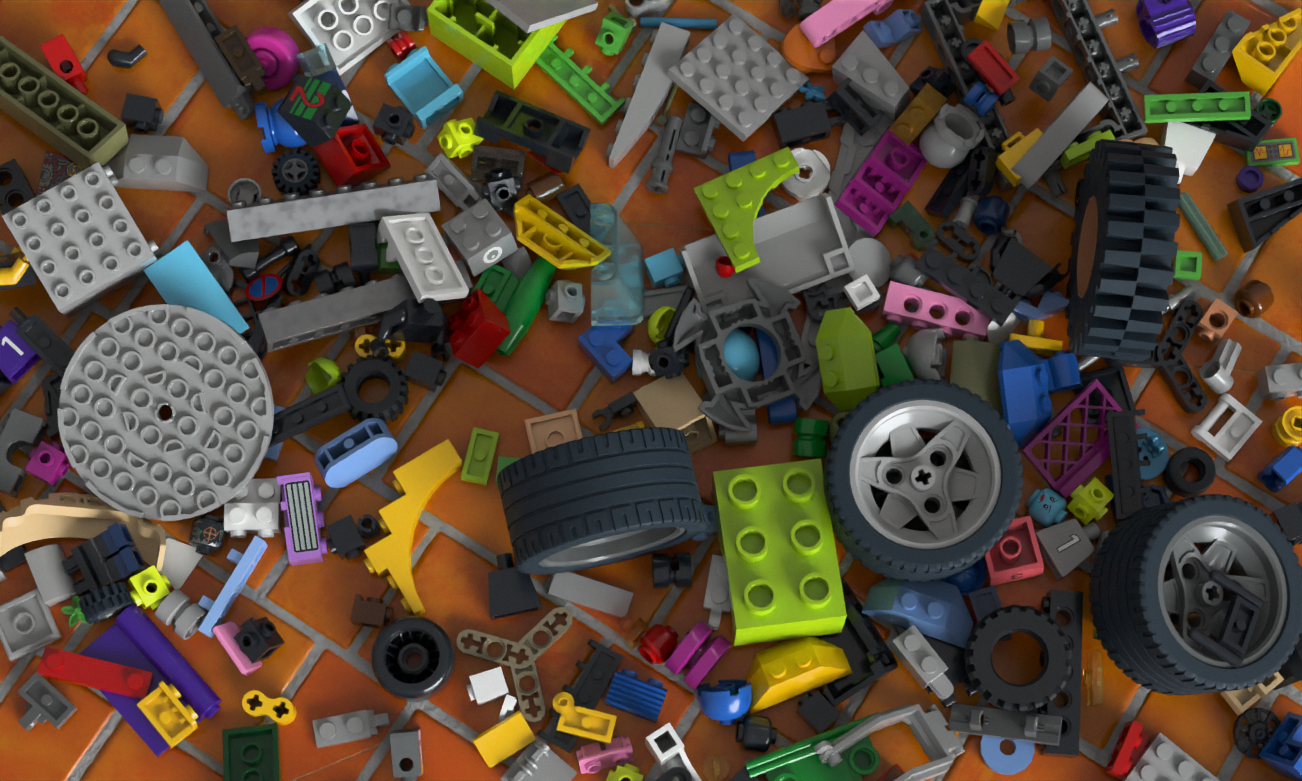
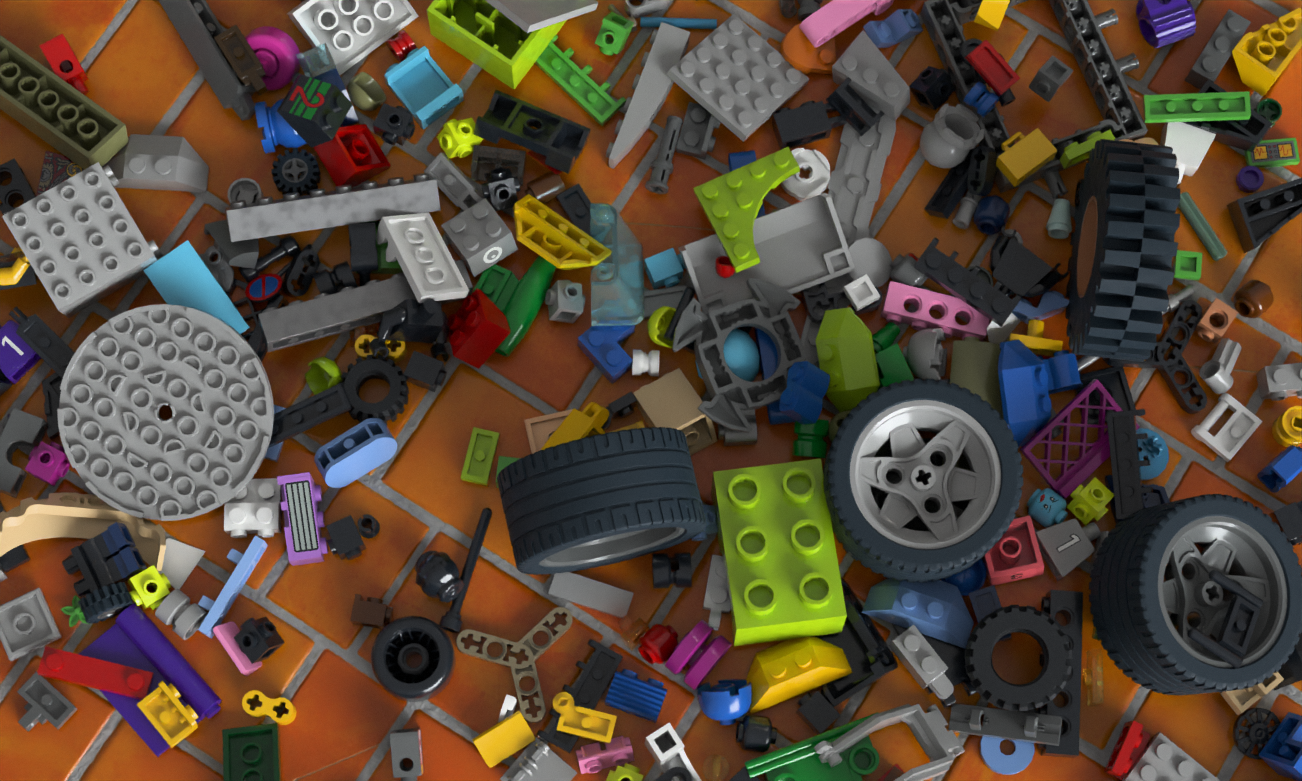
(50, 575): light grey brick -> none
(126, 59): black arm -> none
(142, 113): black brick -> none
(207, 534): black head -> none
(348, 727): light grey hinge -> none
(365, 92): none -> olive hair
(393, 553): yellow arch -> none
(407, 17): dark grey bracket -> none
(438, 576): none -> black hair
(451, 620): none -> black piece
(487, 686): white brick -> none
(510, 590): black torso -> none
(518, 262): light grey slope -> none
(579, 425): none -> yellow brick
(661, 120): olive hinge -> none
(667, 362): black brick -> none
(804, 392): none -> blue brick
(813, 92): dark azure plant -> none
(881, 182): magenta slope -> none
(913, 226): clear green leg -> none
(917, 114): pearl gold brick -> none
(961, 237): black beam -> none
(1034, 35): dark grey wheel -> none
(1059, 221): none -> light aqua cone
(1060, 134): light grey beam -> none
(1201, 461): black tyre -> none

